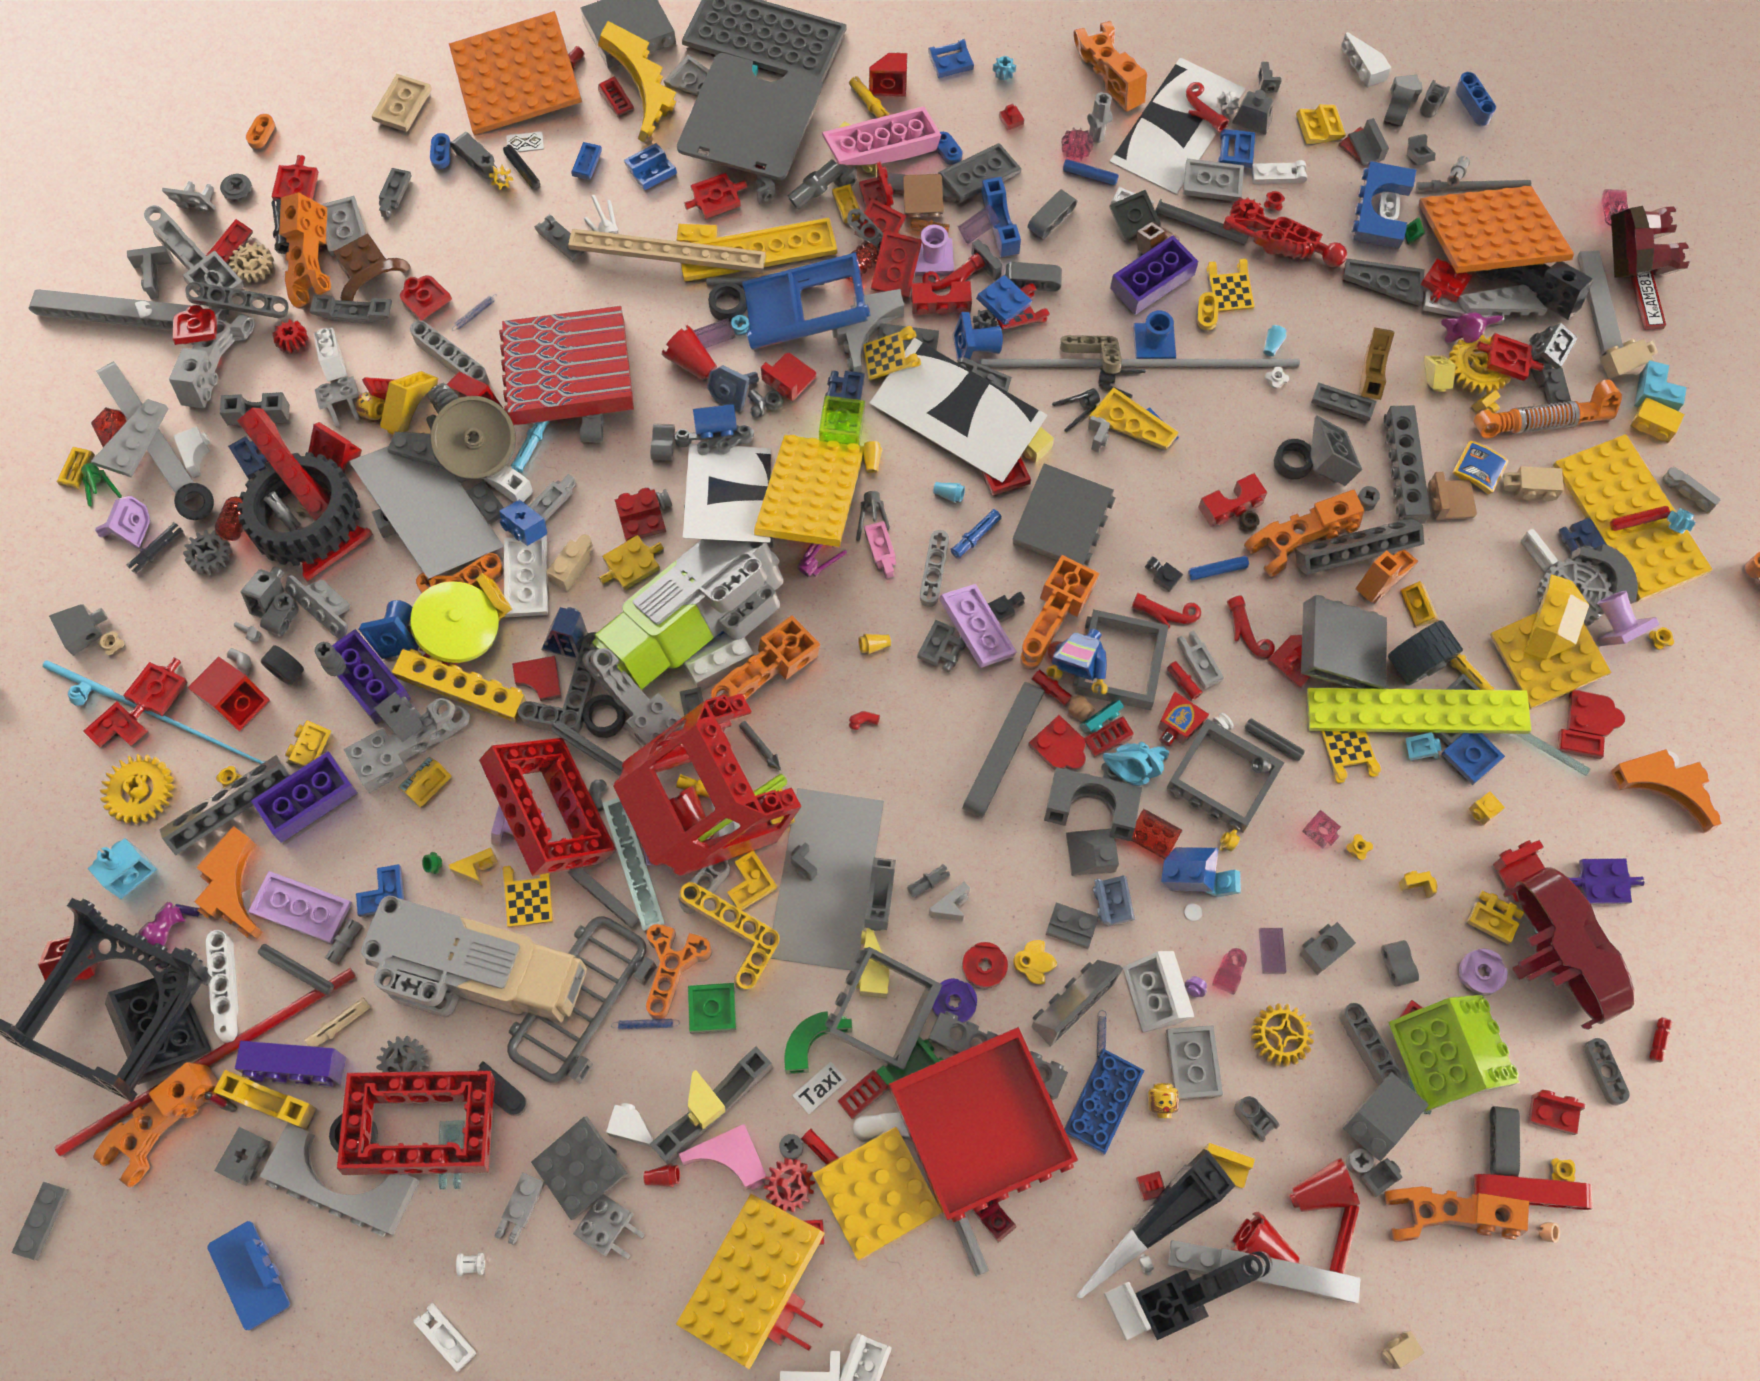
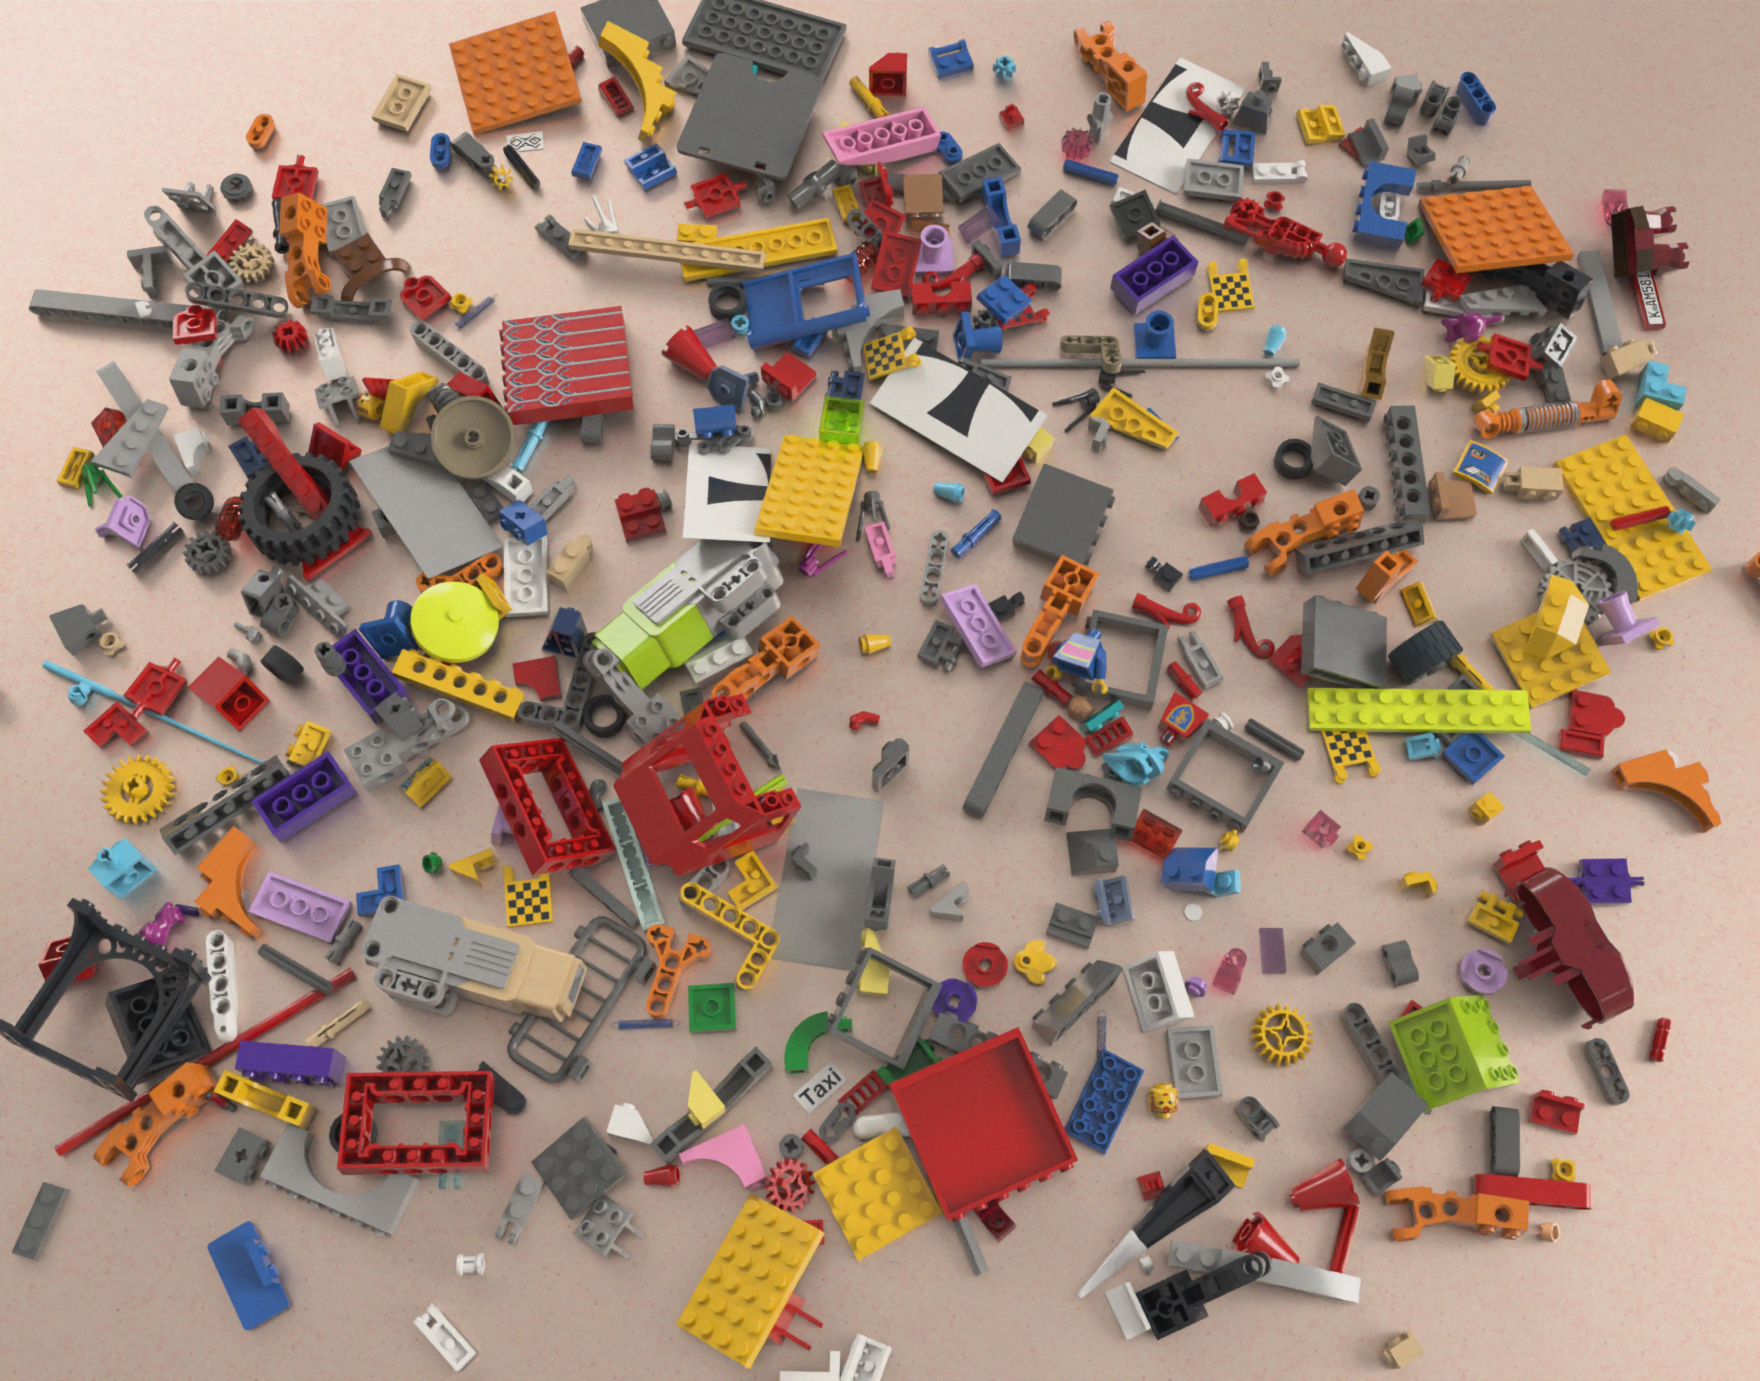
(460, 298): none -> yellow plate
(631, 562): yellow plate -> none
(808, 344): none -> blue plate
(841, 1126): none -> dark grey beam
(893, 760): none -> dark grey plate
(1448, 116): none -> dark grey piece

